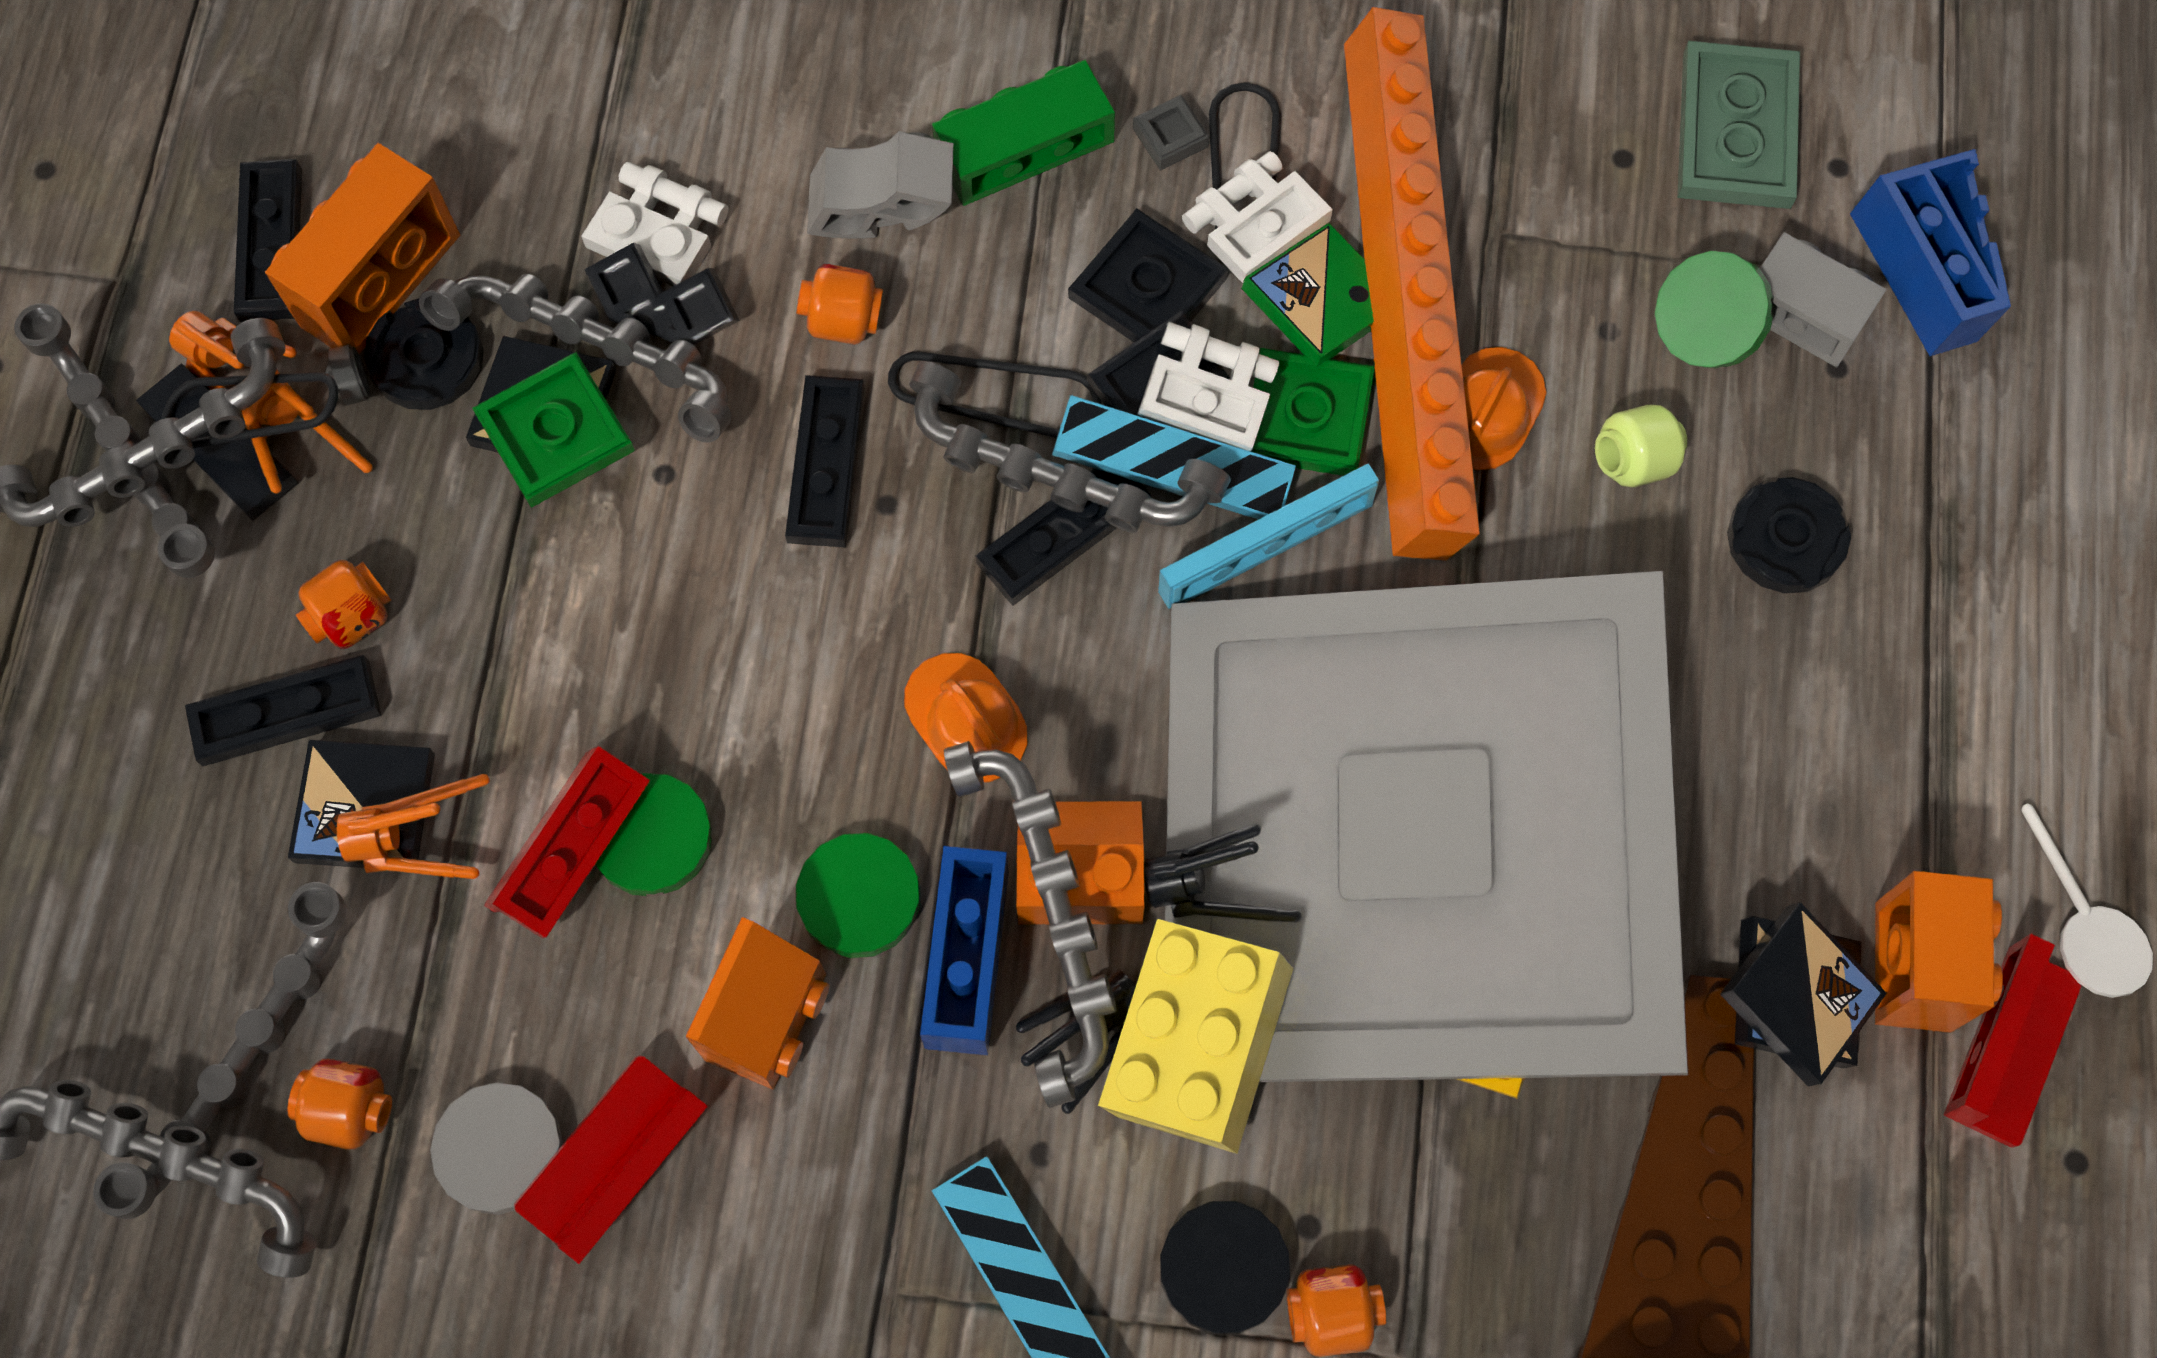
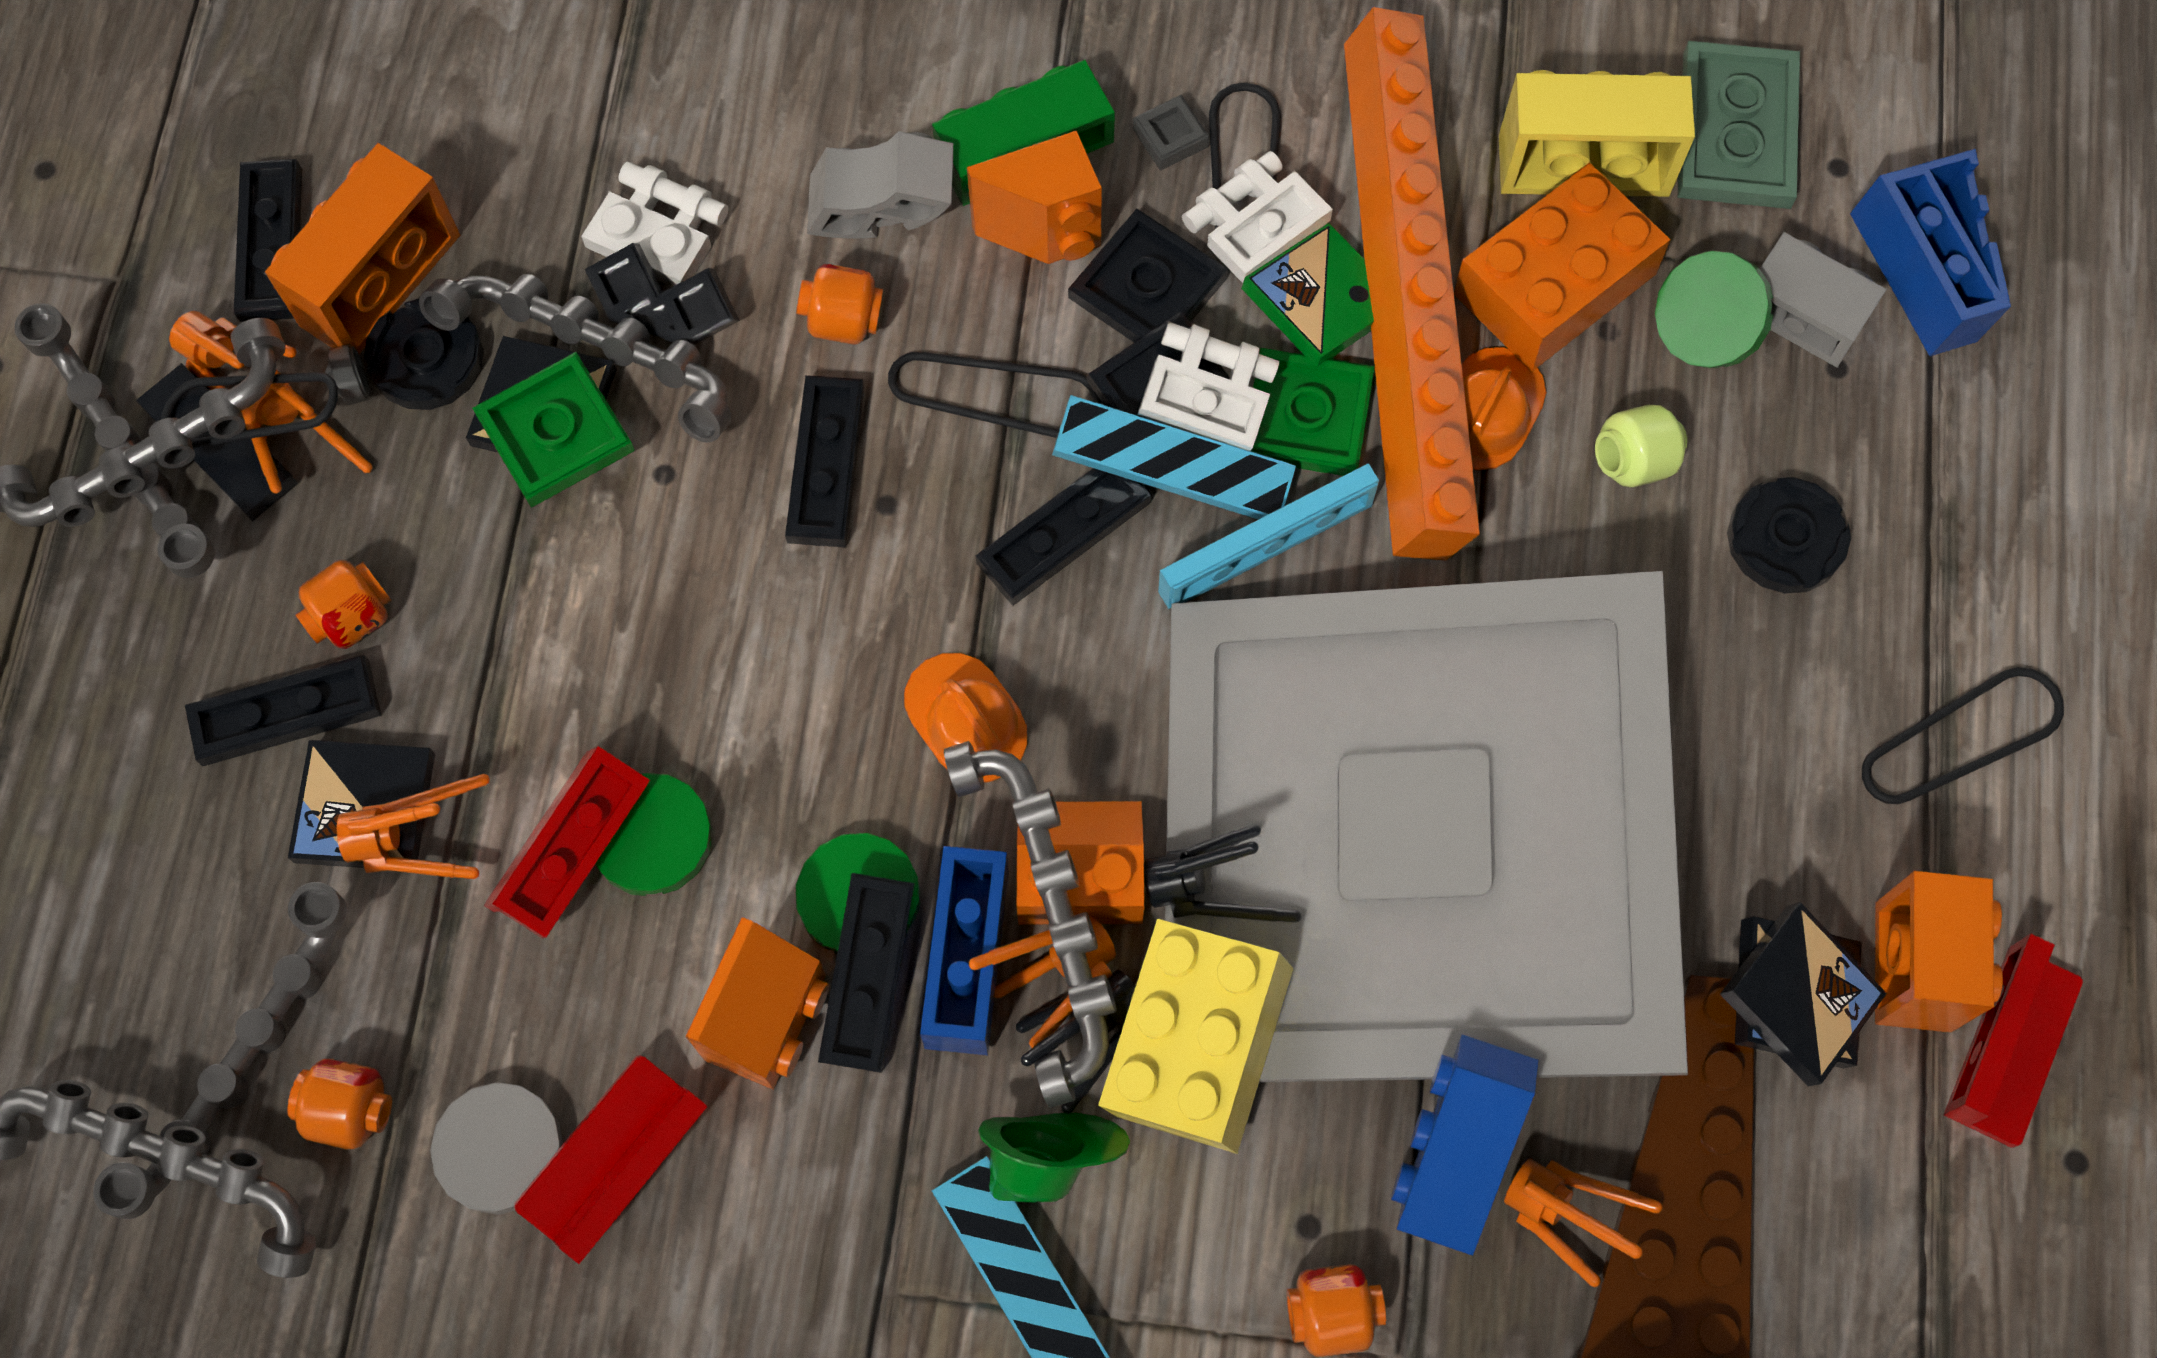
(866, 973): none -> black tile
(1039, 200): none -> orange slope
(1045, 1153): none -> green piece
(1071, 483): flat silver bar -> none
(1096, 959): none -> orange plant
(1224, 1267): black tile -> none
(1464, 1143): none -> blue brick
(1542, 1196): none -> orange plant
(1560, 266): none -> orange brick
(1622, 124): none -> light yellow brick
(1977, 764): none -> black piece
(2098, 943): white piece -> none

